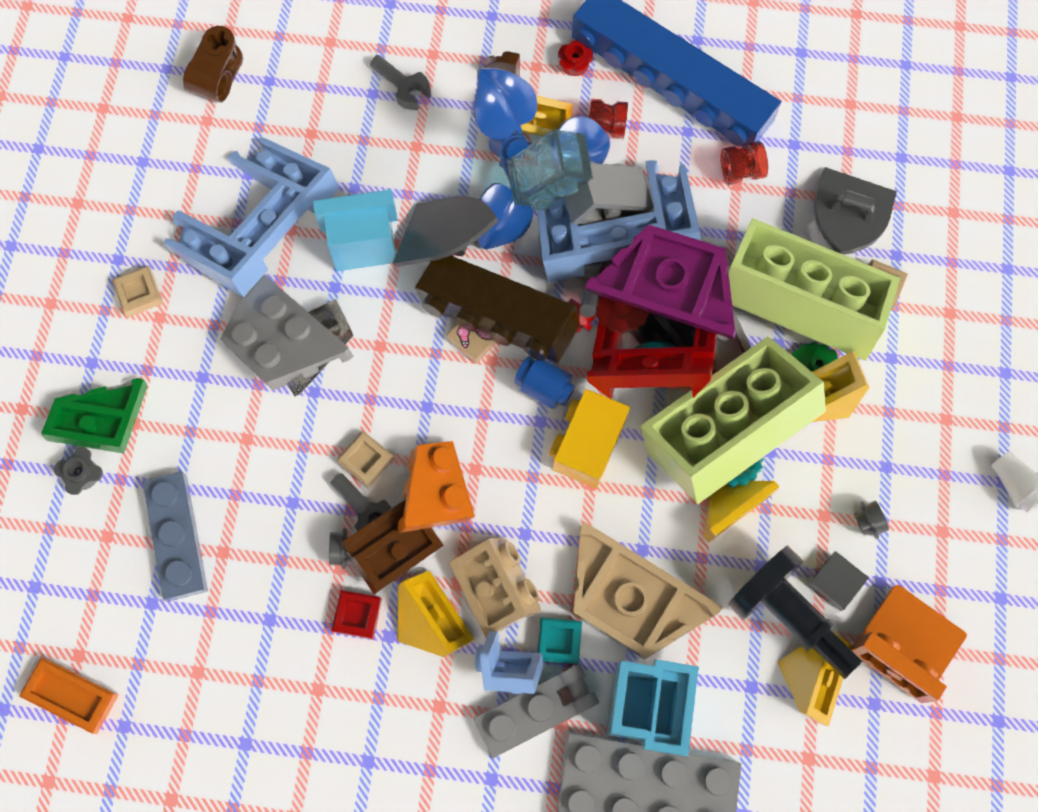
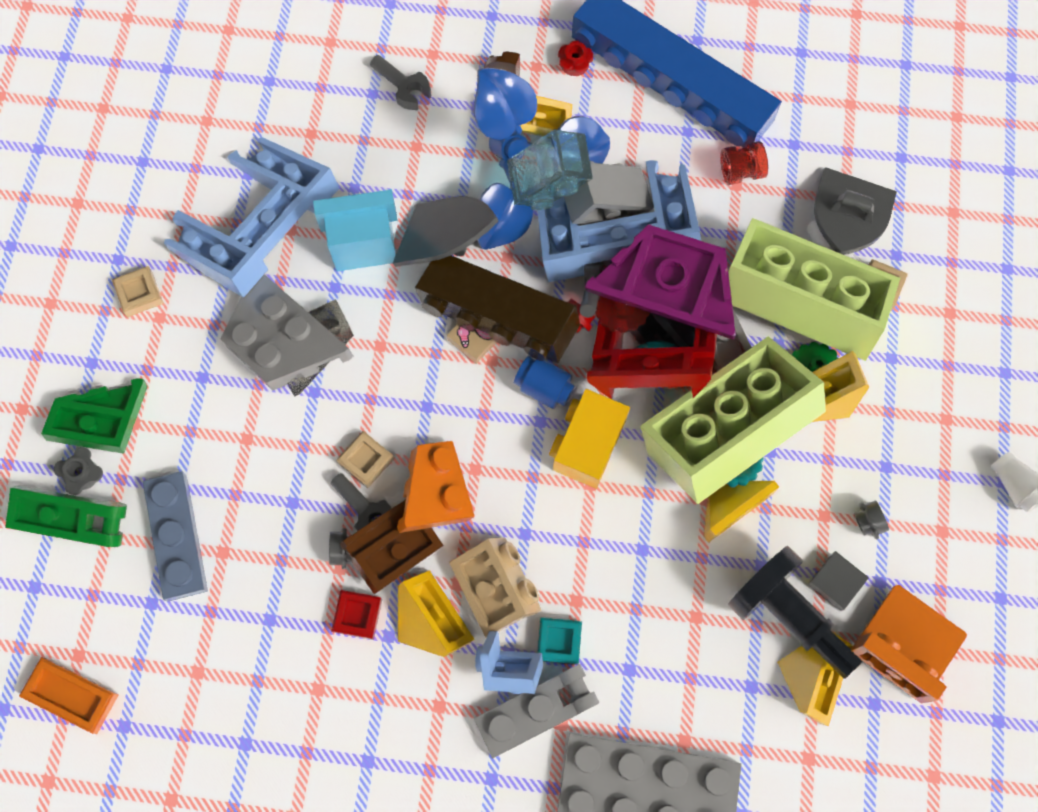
(65, 516): none -> green plate
(214, 65): reddish brown piece -> none
(610, 117): clear red wheel -> none
(633, 597): tan wing -> none
(654, 705): medium azure plate -> none

